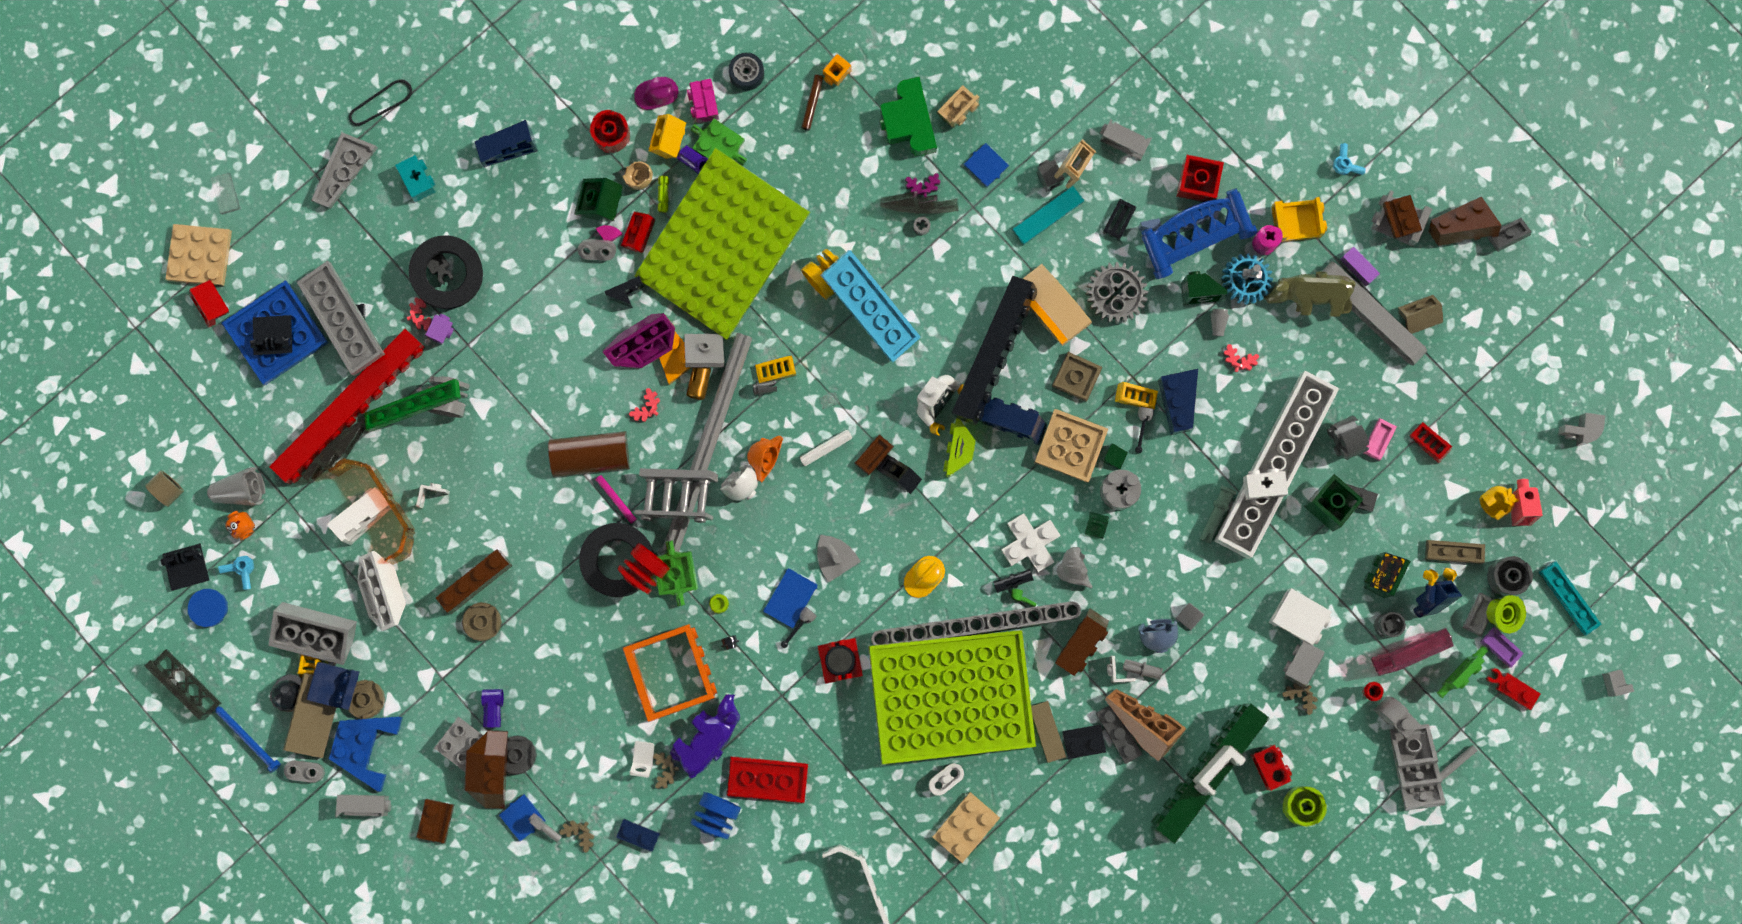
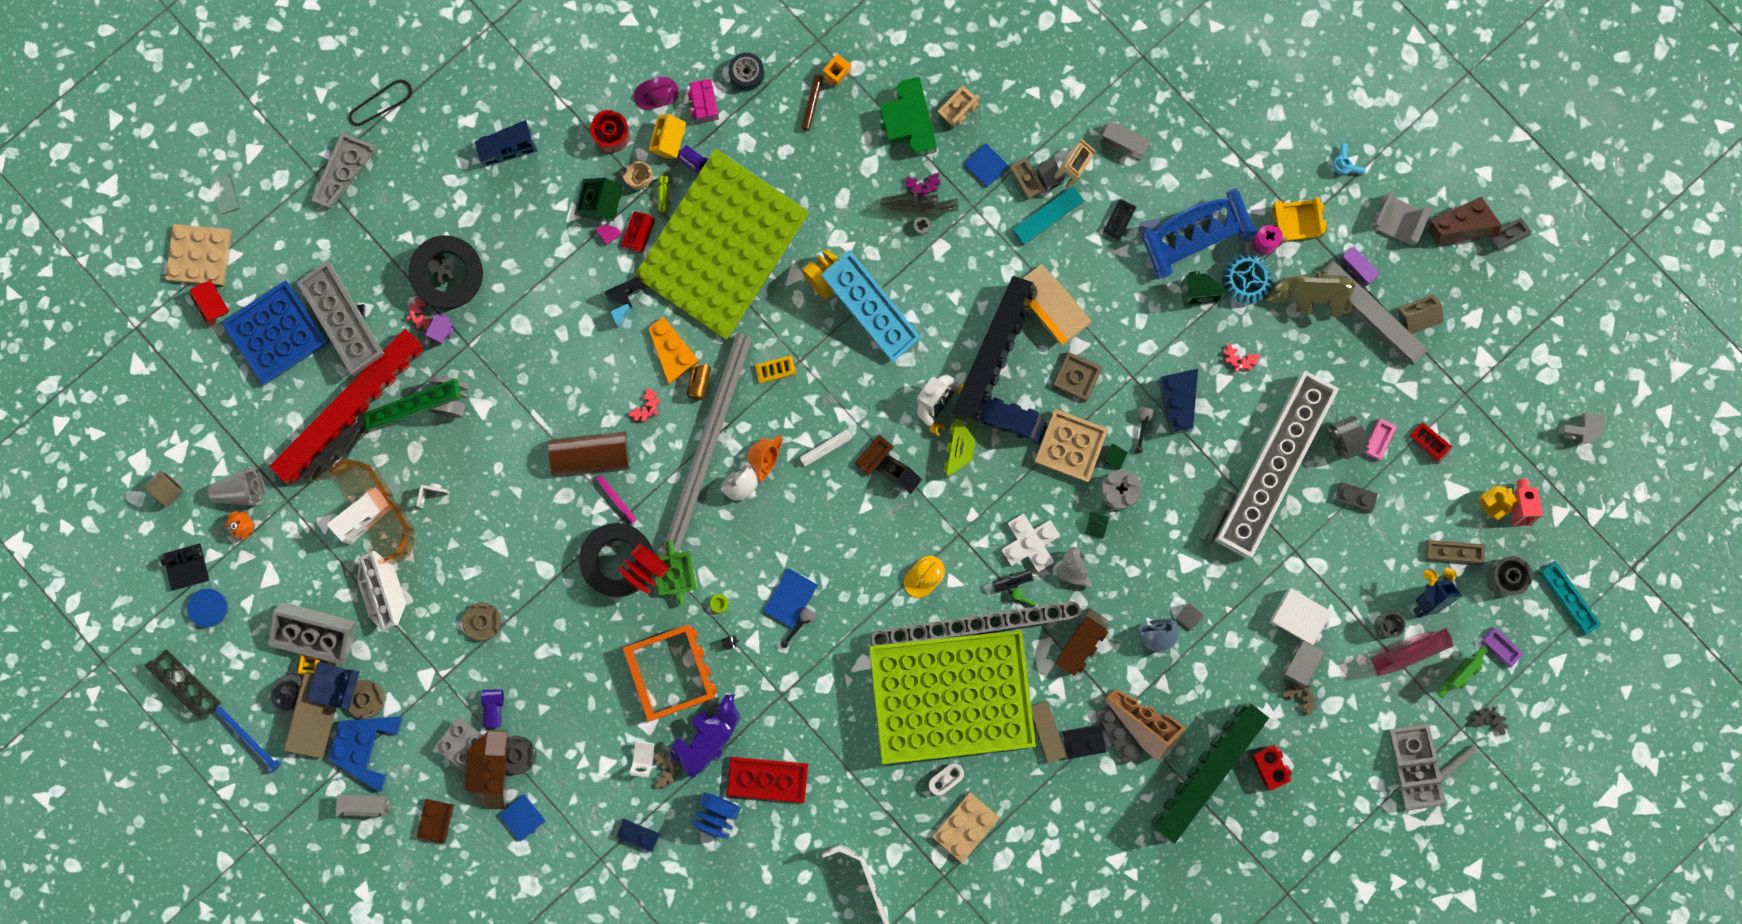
(243, 566): medium azure piece -> none
(272, 335): black hinge -> none
(303, 771): light grey plate -> none
(408, 170): teal brick -> none
(474, 581): reddish brown brick -> none
(538, 823): light grey bar -> none
(586, 835): dark tan animal -> none
(596, 249): light grey plate -> none
(620, 314): none -> medium azure slope
(642, 342): magenta wedge -> none
(669, 477): light grey fence -> none
(703, 350): light grey plate -> none
(718, 137): bright green plate -> none
(762, 388): dark grey pin -> none
(835, 557): light grey shield -> none
(840, 659): piece -> none
(1027, 178): none -> dark tan plate
(1104, 281): light grey gear -> none
(1111, 671): white bracket -> none
(1120, 393): yellow slope -> none
(1142, 669): light grey axle -> none
(1199, 178): red brick -> none
(1219, 321): light grey cone -> none
(1226, 754): white panel -> none
(1255, 273): light grey bar -> none
(1276, 488): white brick -> none
(1312, 798): lime brick -> none
(1333, 503): dark green slope -> none
(1377, 691): red cone -> none
(1386, 574): slope -> none
(1397, 715): light grey brick -> none
(1402, 216): reddish brown plate -> none
(1477, 617): light grey tile -> none
(1478, 720): none -> dark grey animal
(1507, 613): lime piece -> none
(1515, 689): red plate -> none
(1616, 683): light grey panel -> none

